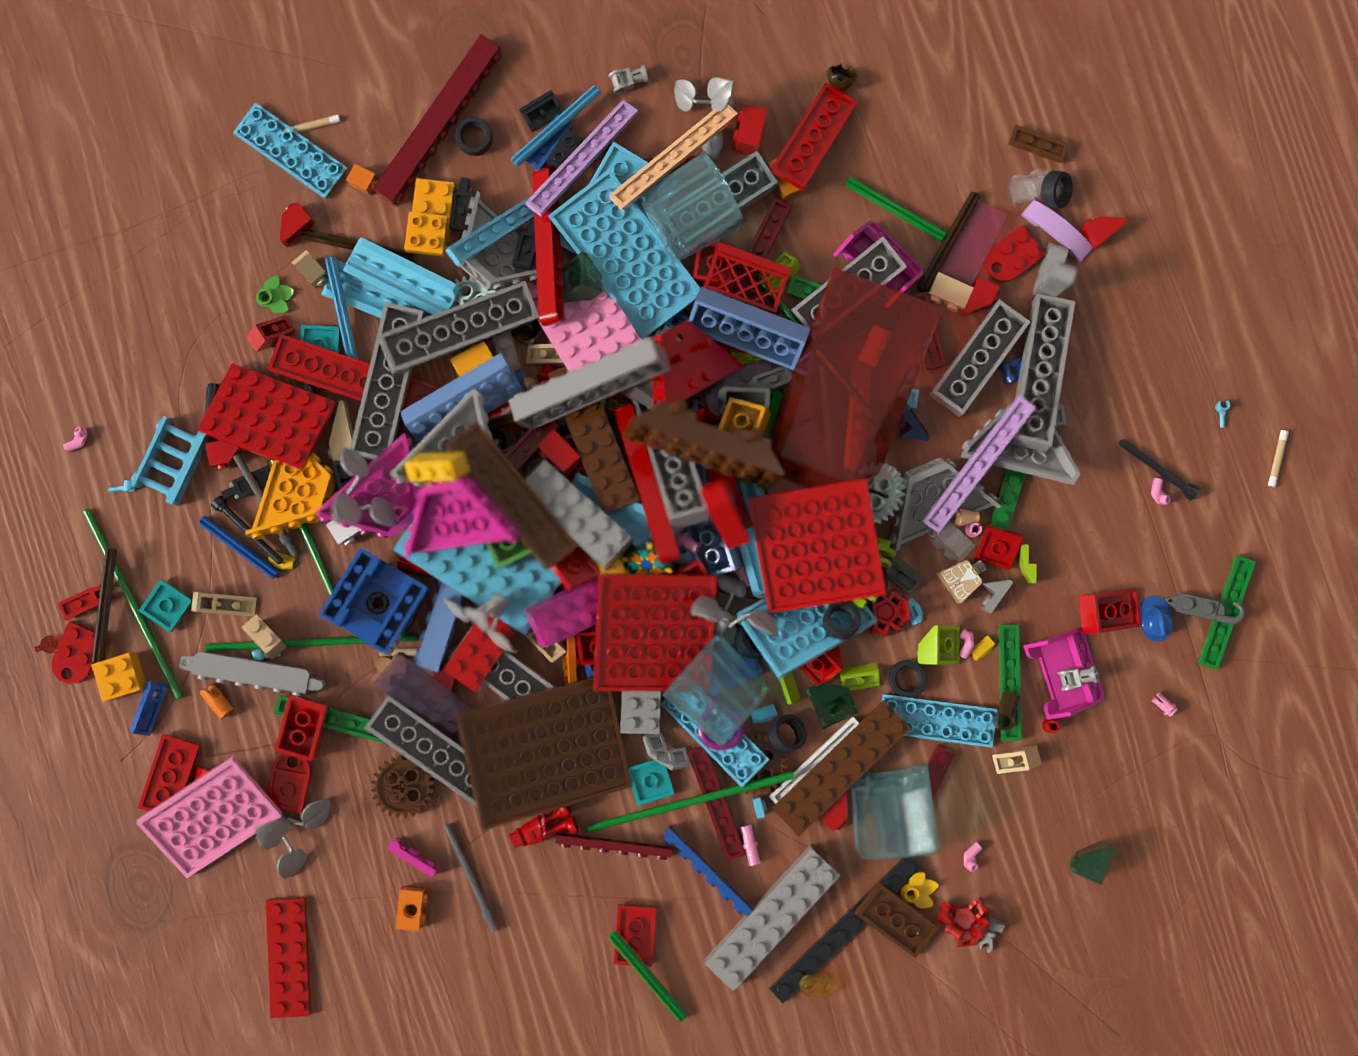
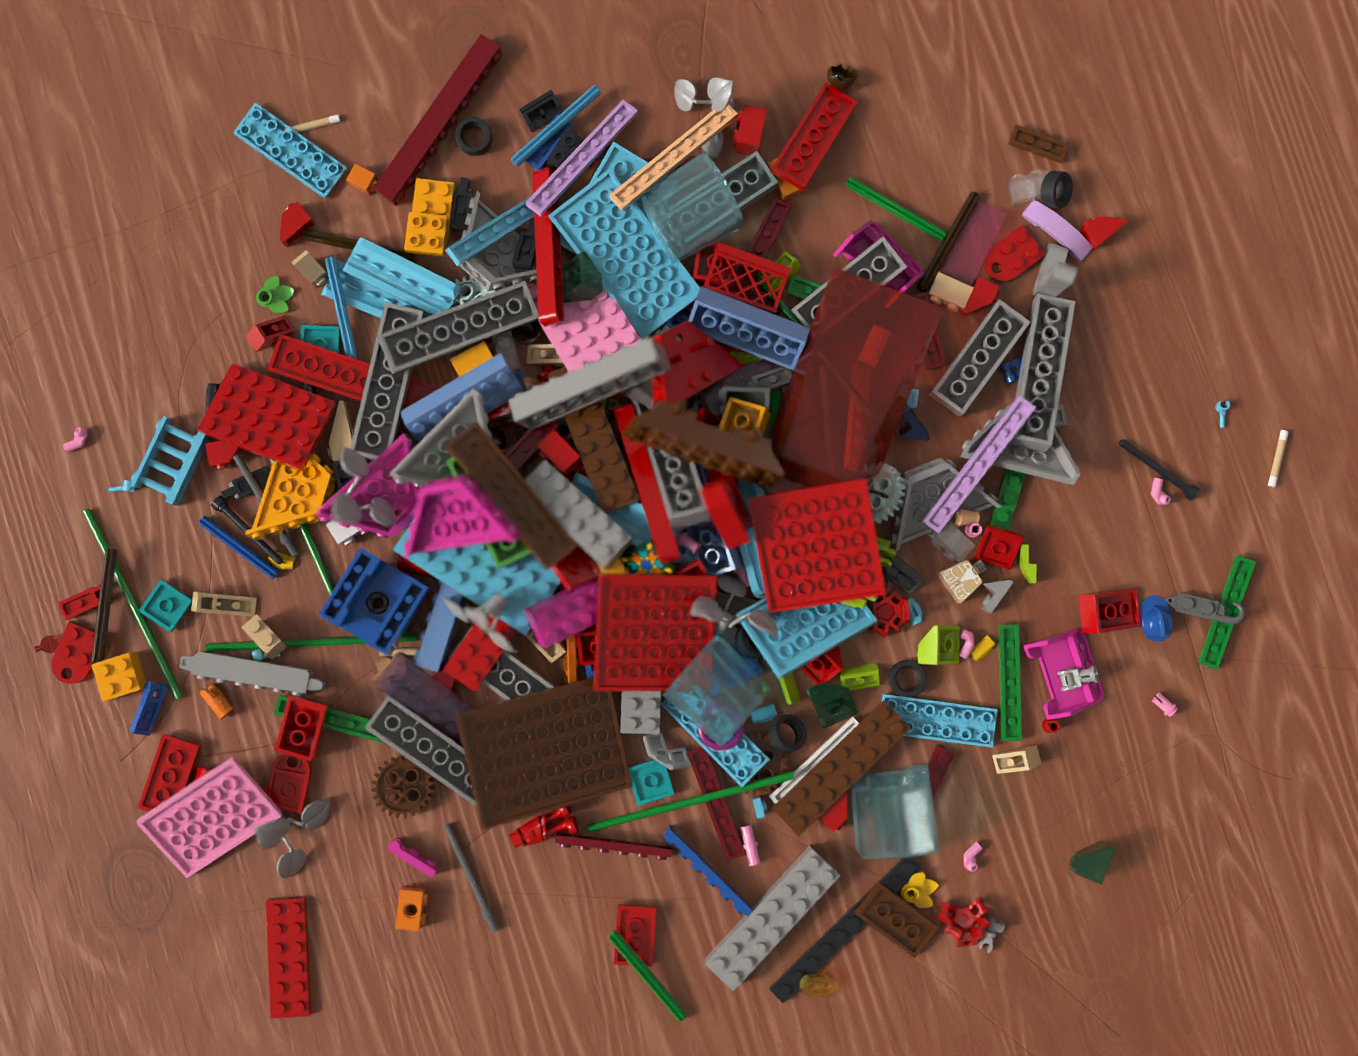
(437, 466): yellow brick -> none
(627, 79): light grey connector -> none
(839, 633): black tyre -> none
(1007, 708): dark brown piece -> none

